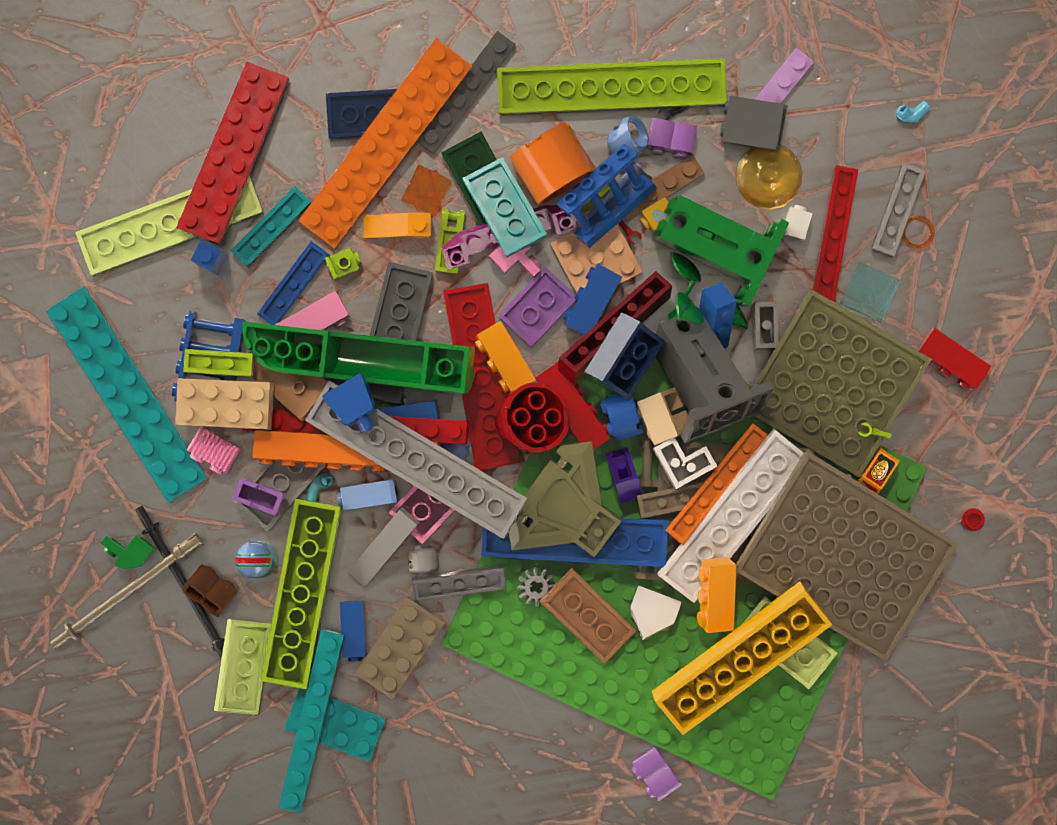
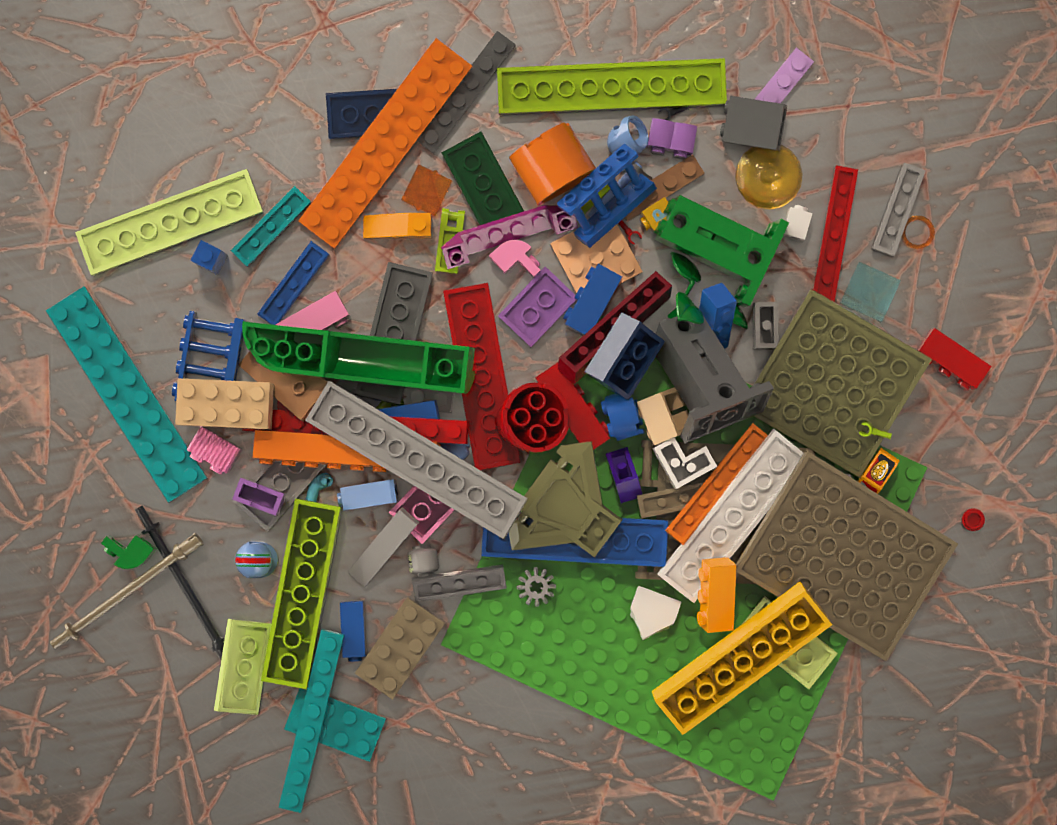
(209, 590): reddish brown brick -> none
(218, 362): lime plate -> none
(232, 153): red plate -> none
(337, 270): lime brick -> none
(353, 402): blue torso -> none
(504, 207): teal plate -> none
(504, 357): light orange brick -> none
(587, 615): medium nougat plate -> none
(656, 774): medium lavender brick -> none
(913, 115): medium azure arm -> none

